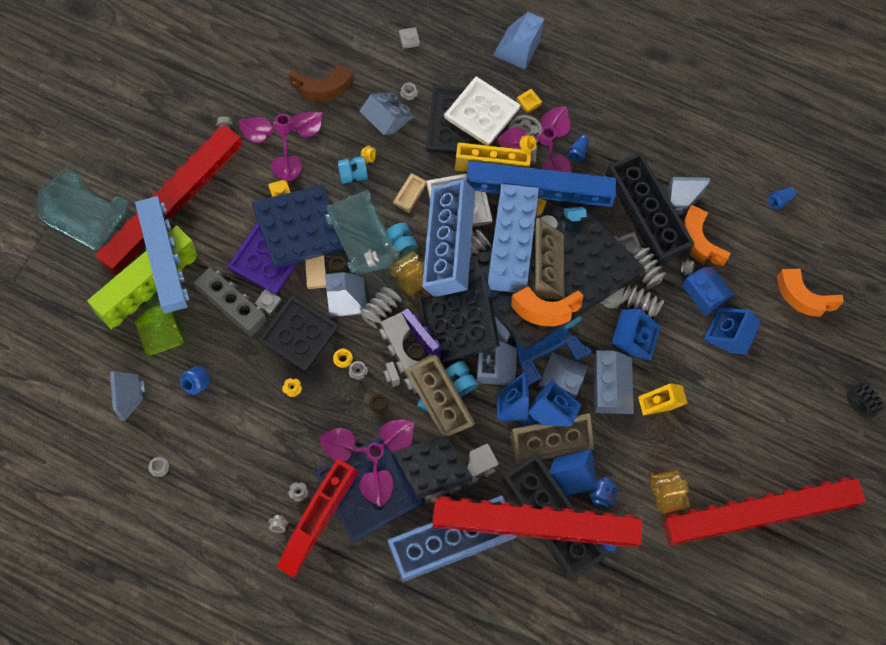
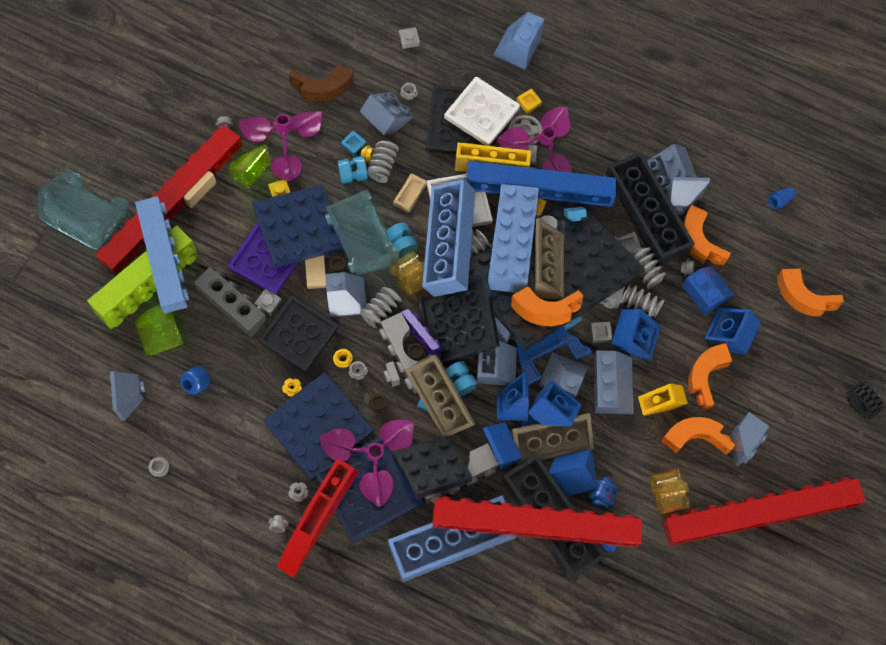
(199, 189): none -> tan tile
(250, 166): none -> clear neon green slope
(312, 413): none -> dark blue plate
(353, 143): none -> dark azure plate
(371, 258): light grey plate -> none
(382, 160): none -> light grey piece
(502, 445): none -> blue slope
(528, 143): yellow plate -> none
(578, 149): blue cone -> none
(601, 332): none -> light grey plate
(671, 163): none -> sand blue slope
(697, 428): none -> orange arch
(712, 359): none -> orange arch
(747, 437): none -> sand blue slope

